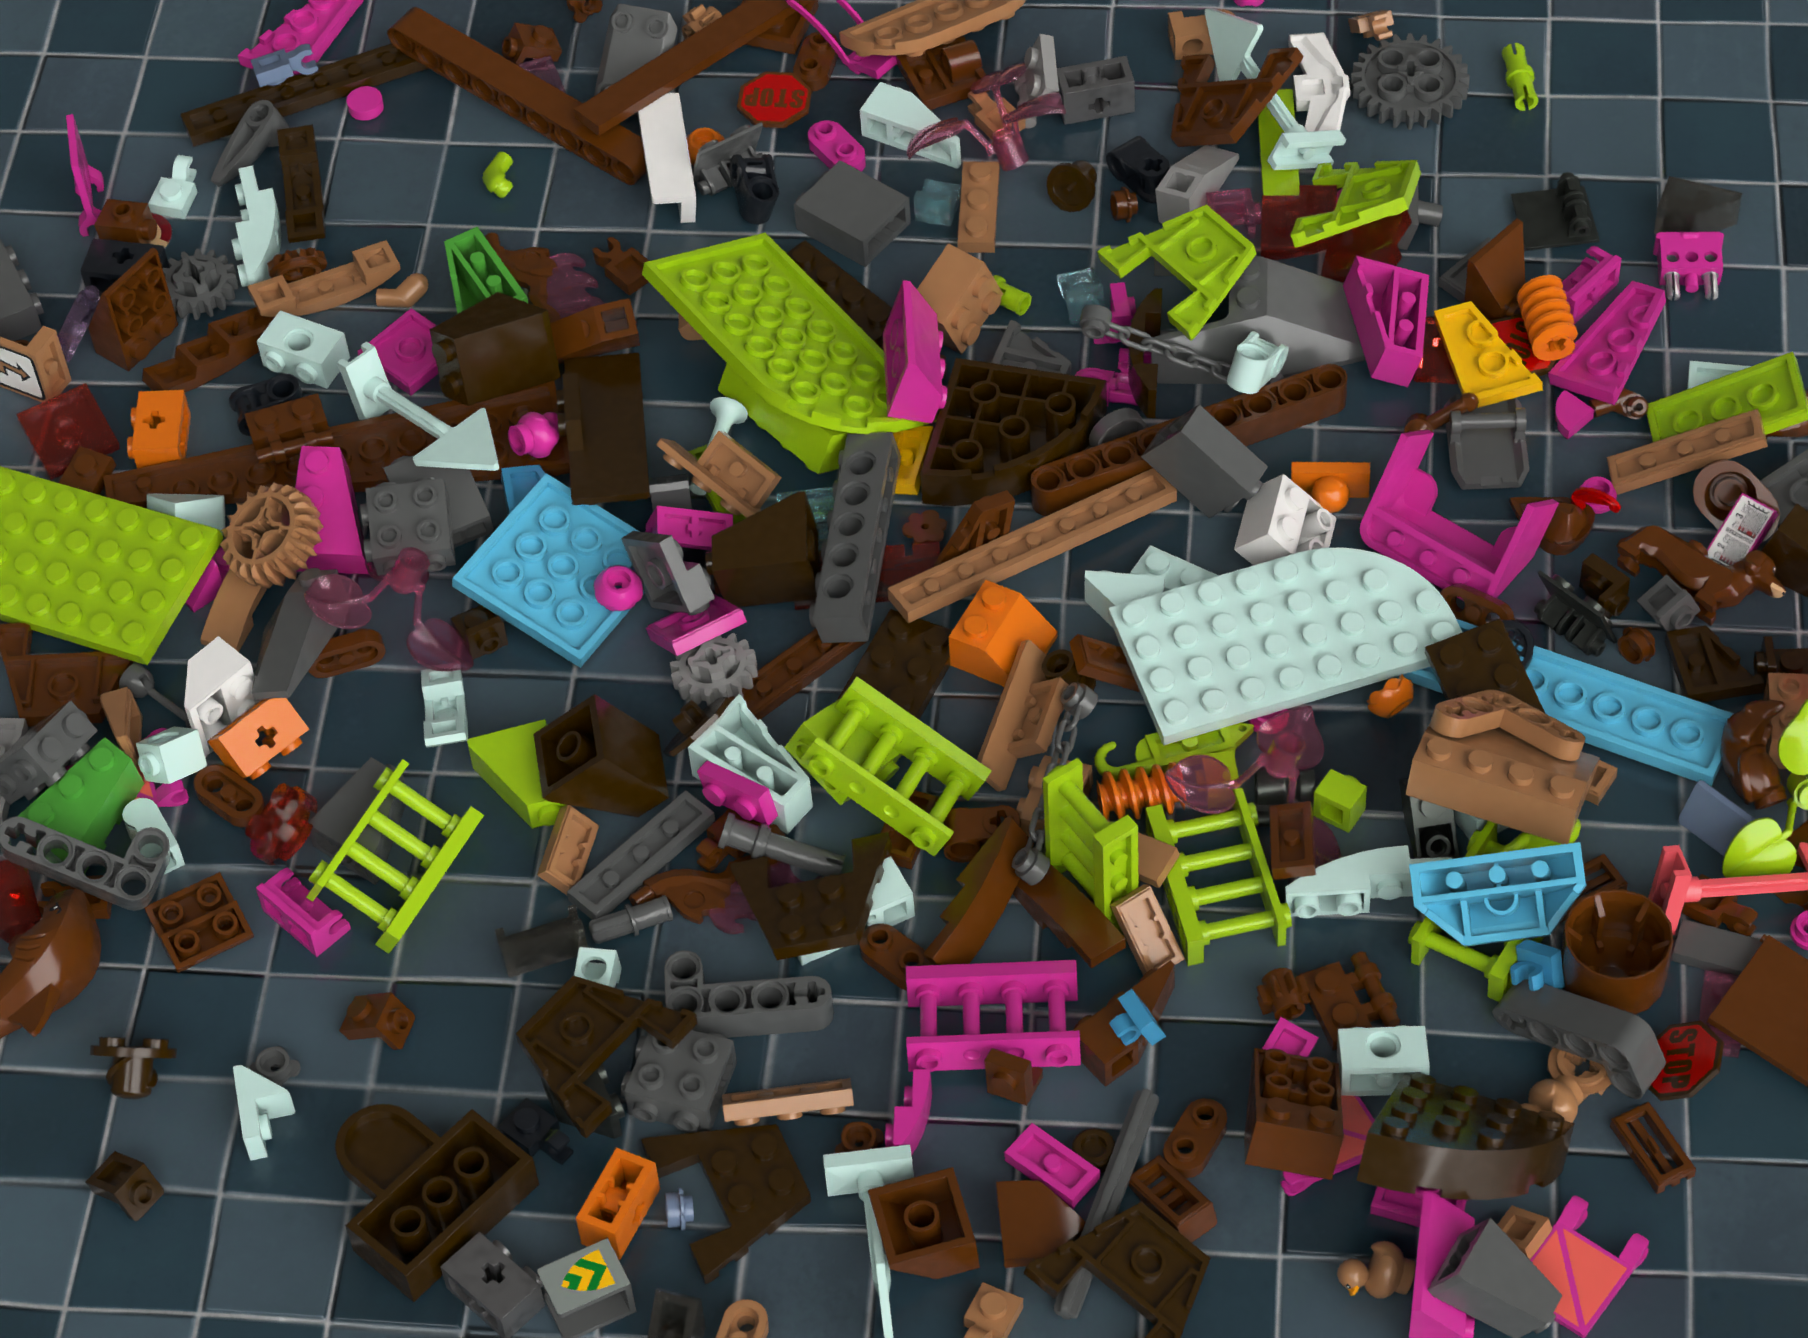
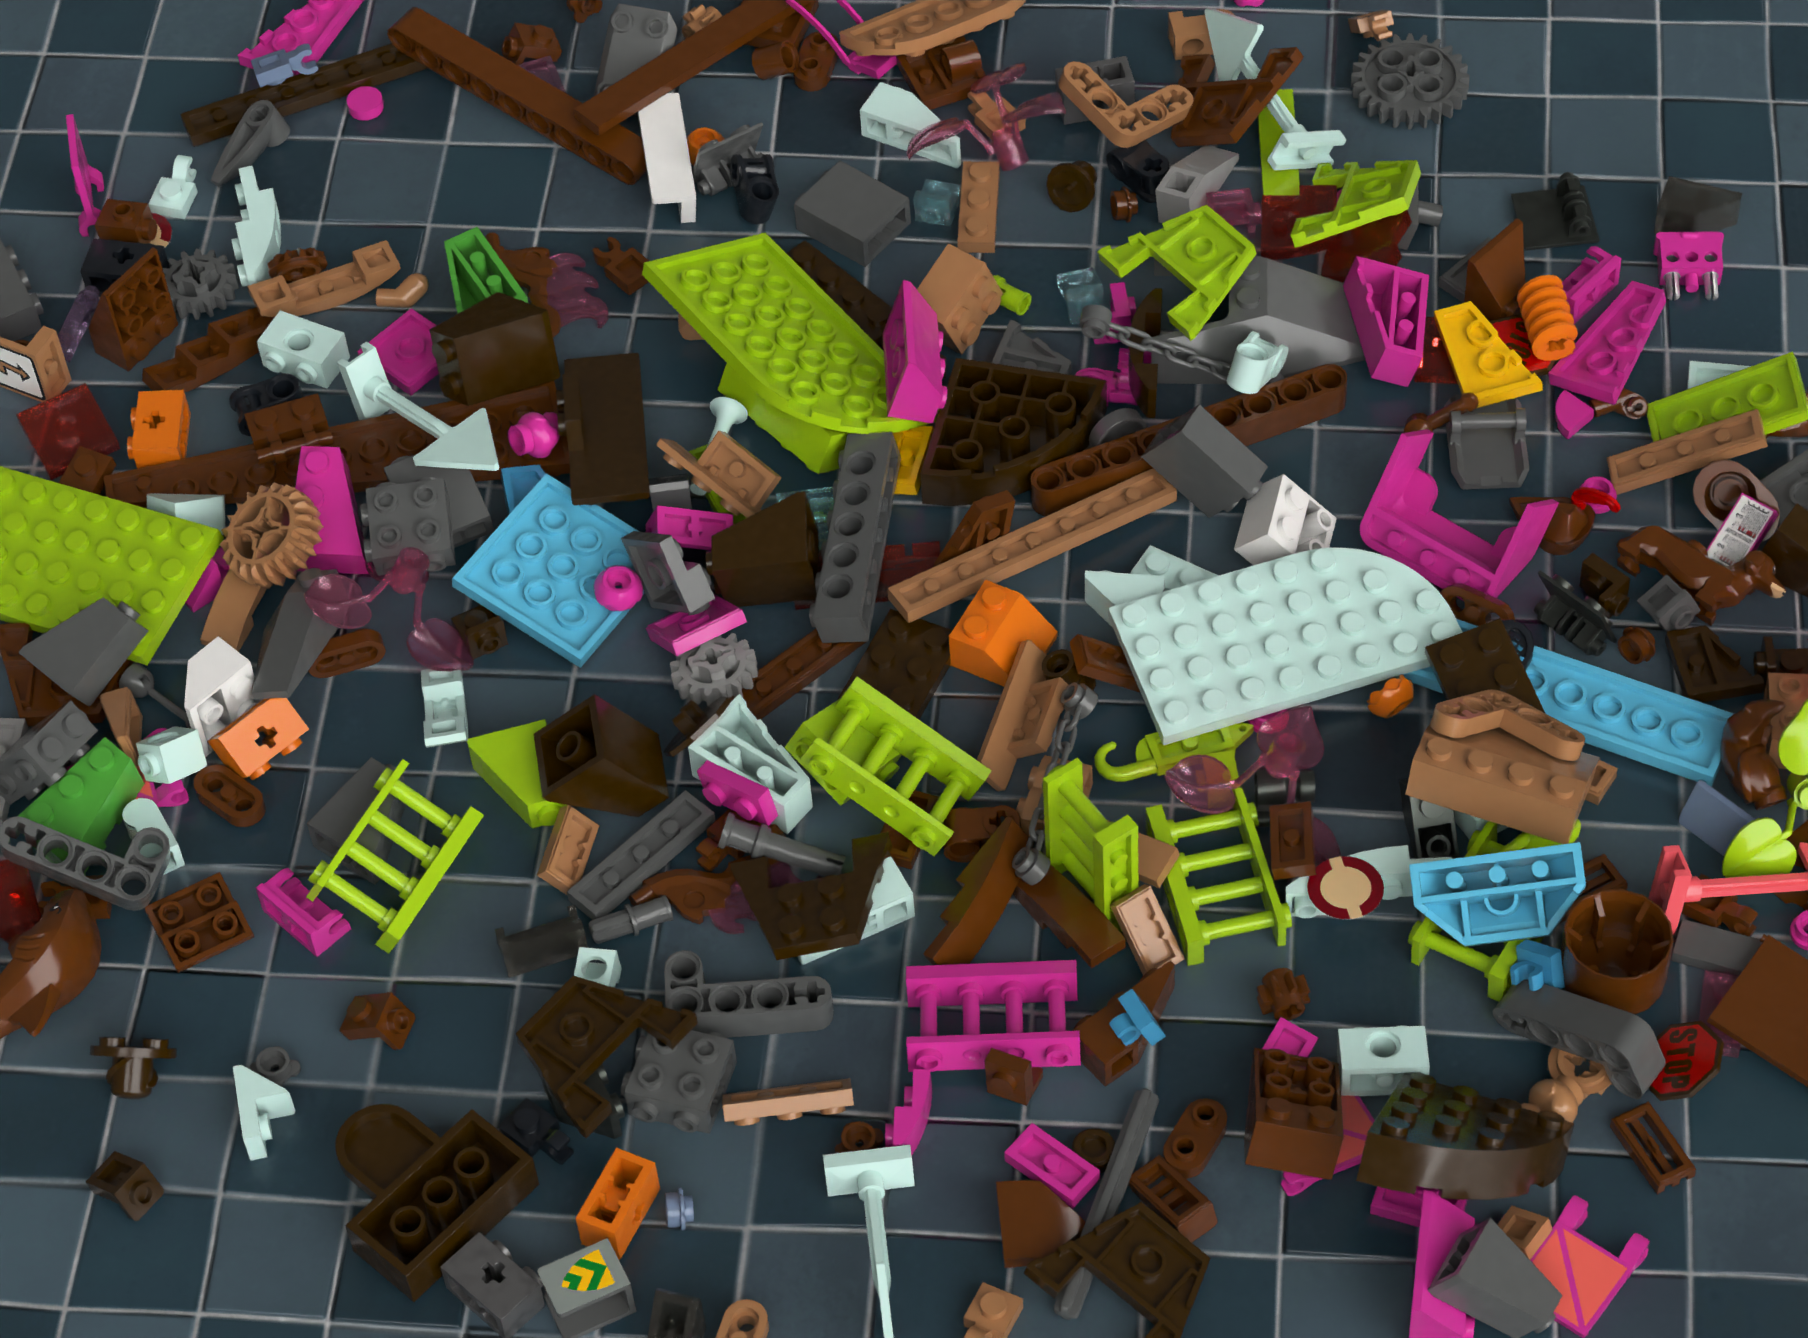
(87, 648): none -> dark grey slope
(282, 824): clear red plate -> none
(302, 184): dark brown slope -> none
(494, 175): lime arm -> none
(595, 331): reddish brown slope -> none
(750, 1178): dark brown wing -> none
(774, 99): piece -> none
(775, 60): none -> reddish brown beam
(833, 143): dark pink plate -> none
(892, 955): reddish brown plate -> none
(925, 527): reddish brown plant -> none
(925, 1225): reddish brown slope -> none
(1040, 73): light grey plate -> none
(1084, 86): none -> medium nougat beam
(1136, 792): orange piece -> none
(1324, 84): white plate -> none
(1332, 482): orange tile -> none
(1335, 998): reddish brown plate -> none
(1340, 800): lime plate -> none
(1346, 887): none -> sticker
(1385, 1273): medium nougat animal -> none
(1519, 76): lime pin -> none

